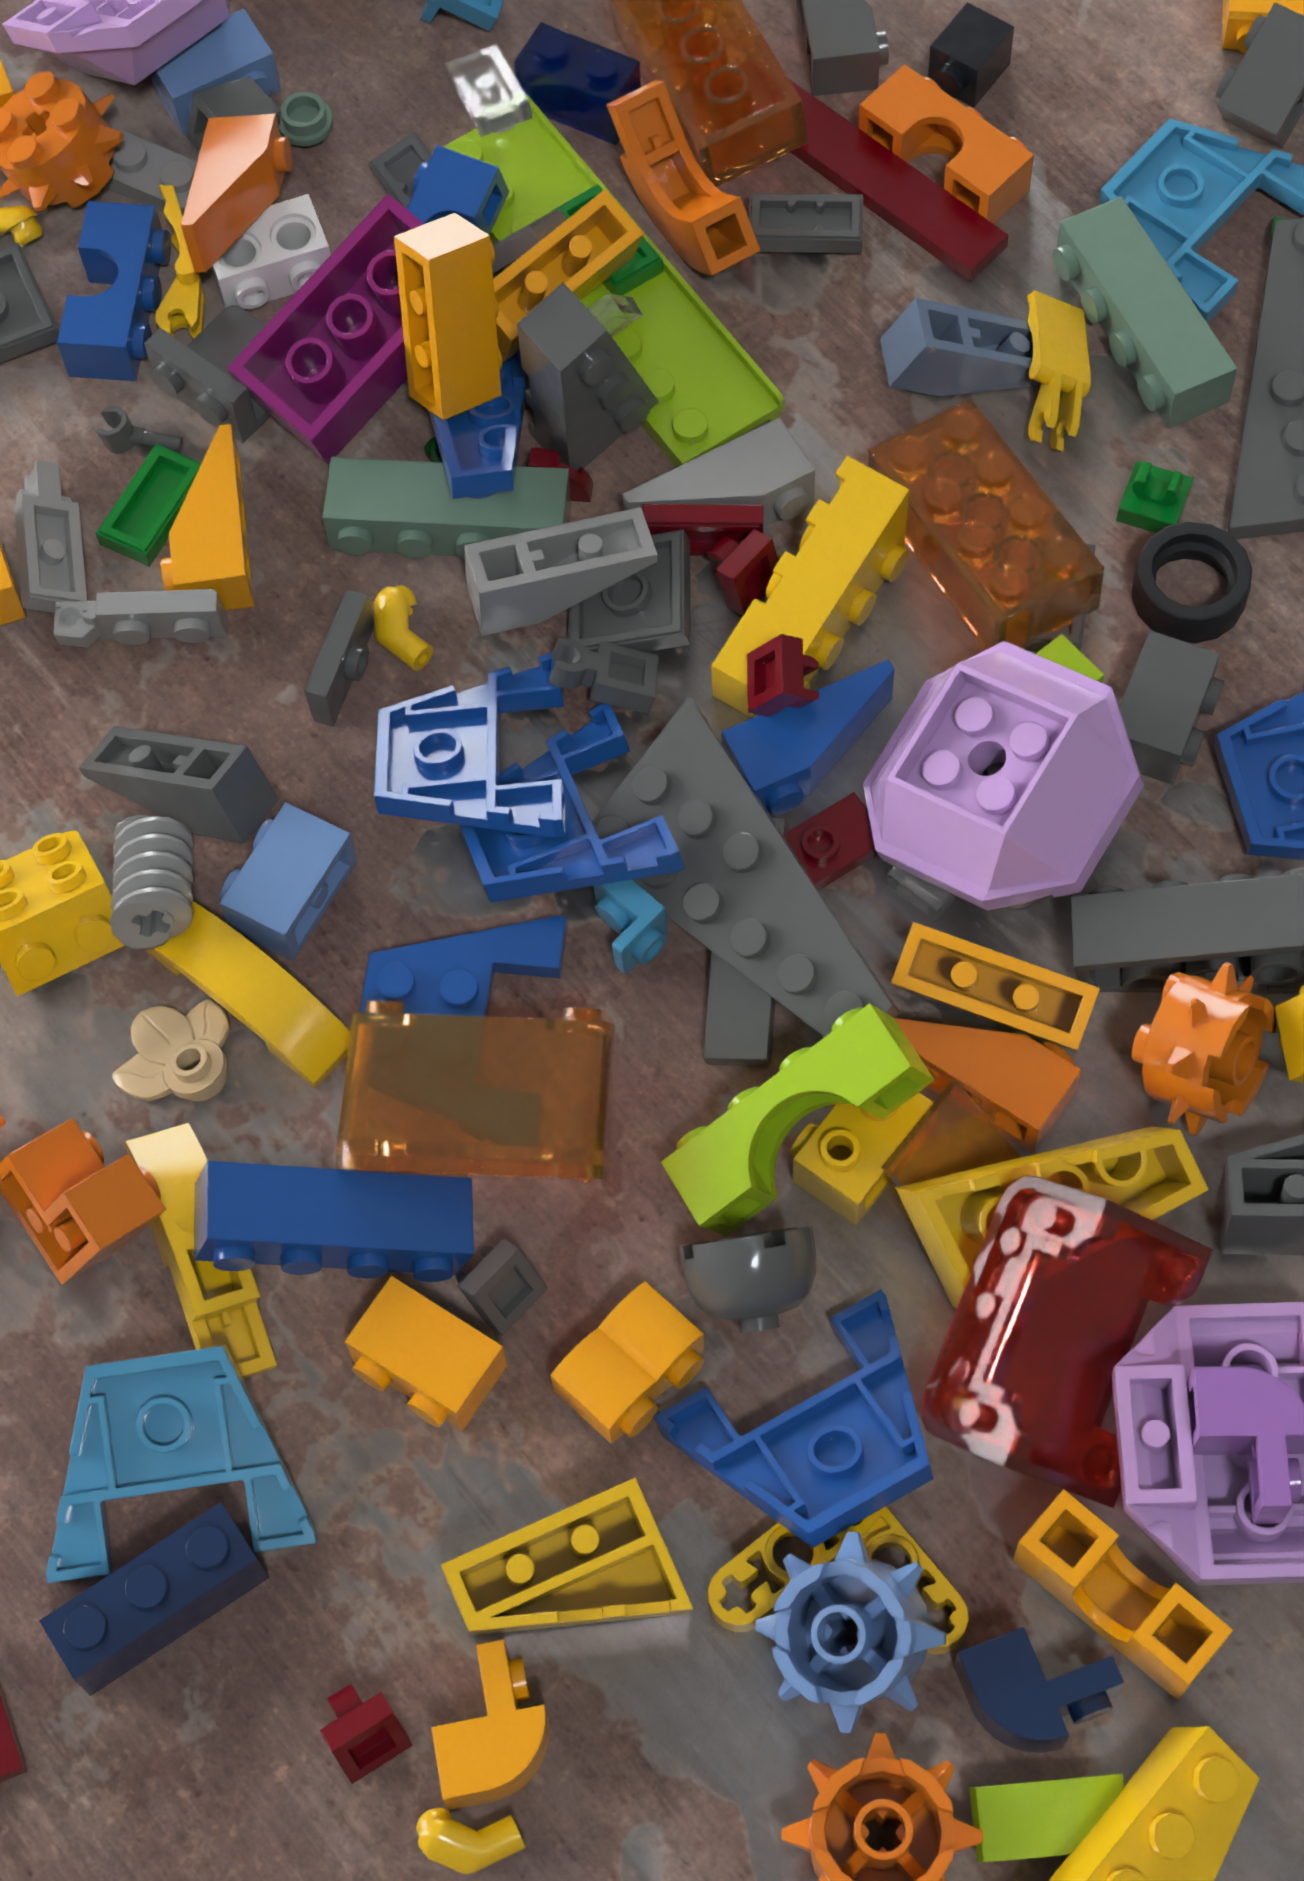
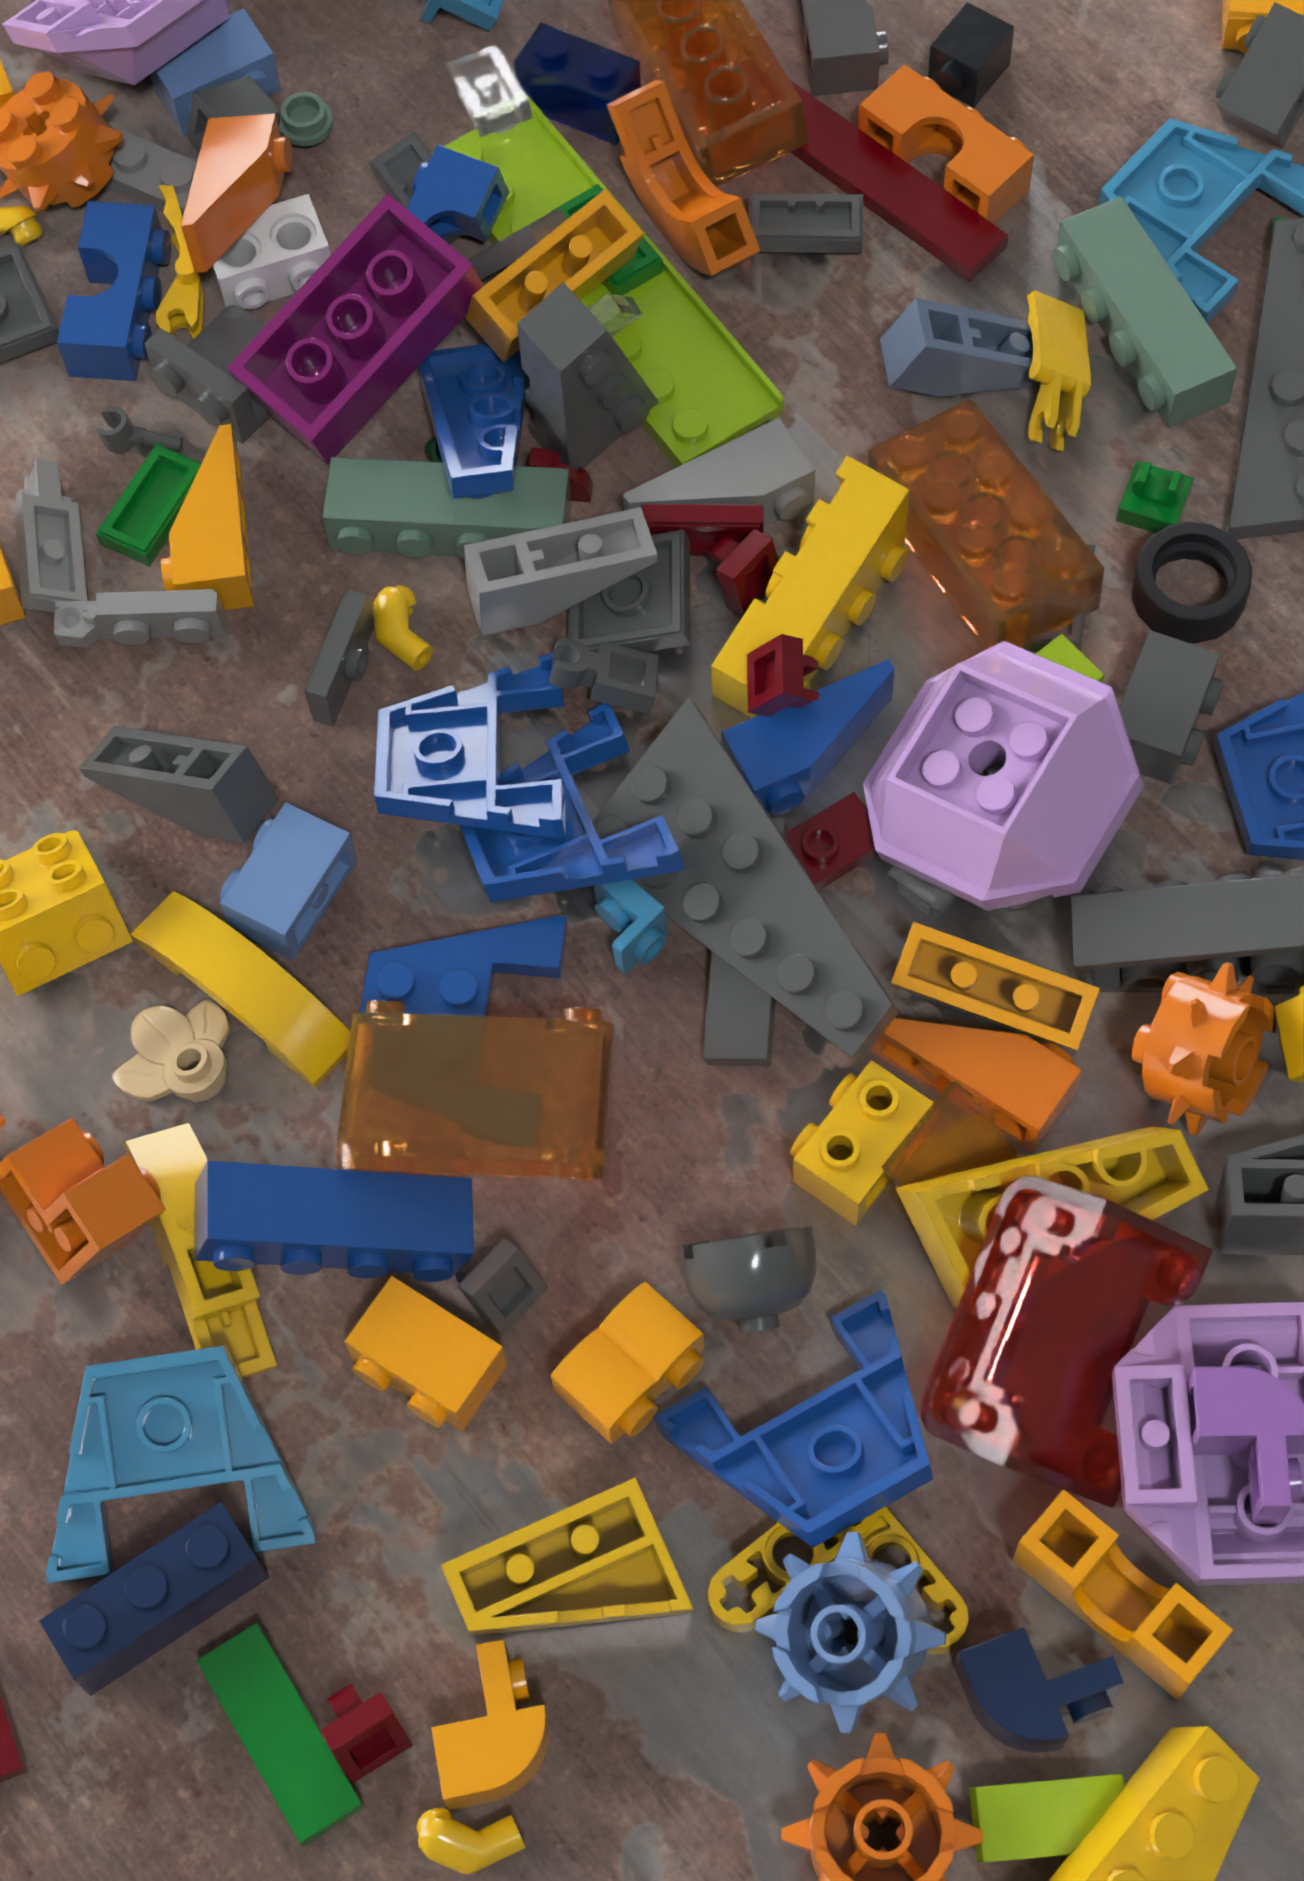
(151, 881): light grey piece -> none
(280, 1734): none -> green tile
(449, 315): light orange brick -> none
(730, 1165): lime arch -> none

